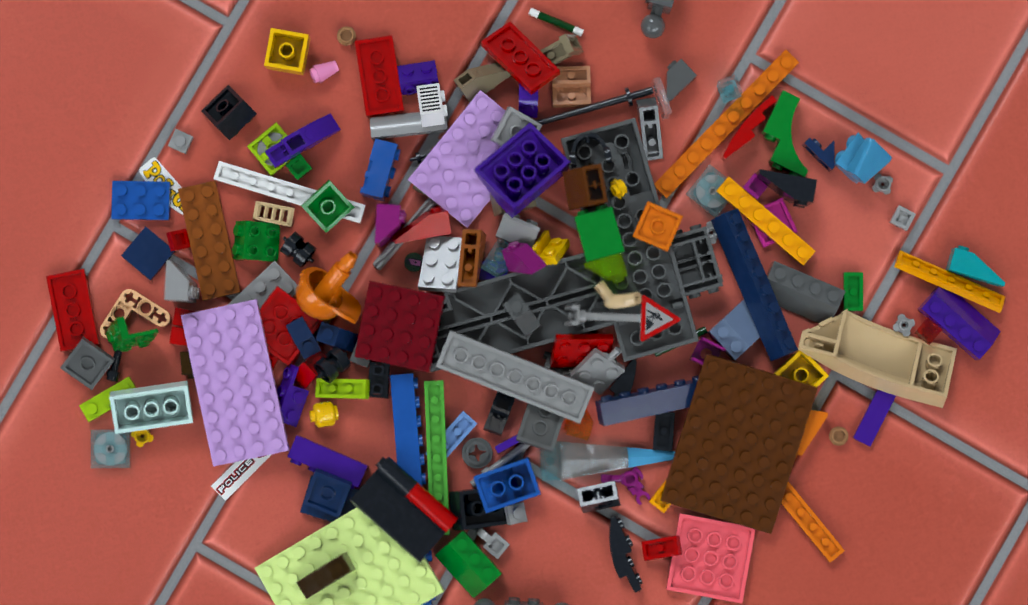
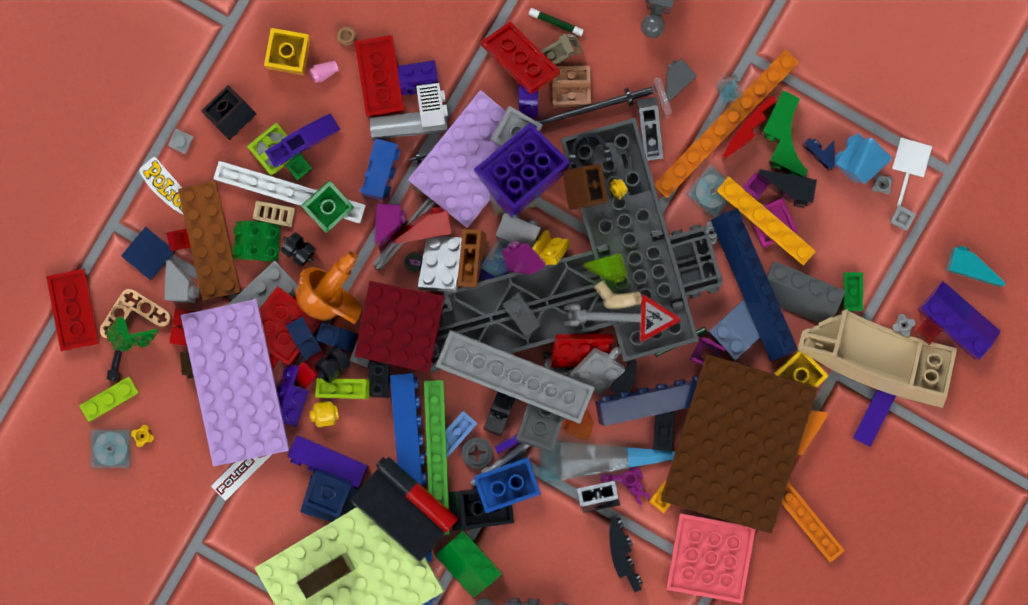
(87, 363): dark grey plate -> none
(141, 200): blue plate -> none
(151, 407): light aqua brick -> none
(480, 78): dark tan slope -> none
(494, 544): light grey plate -> none
(515, 513): light grey plate -> none
(598, 233): green brick -> none
(657, 226): orange tile -> none
(661, 548): red plate -> none
(838, 436): medium nougat plate -> none
(911, 159): none -> white piece
(949, 281): light orange tile -> none

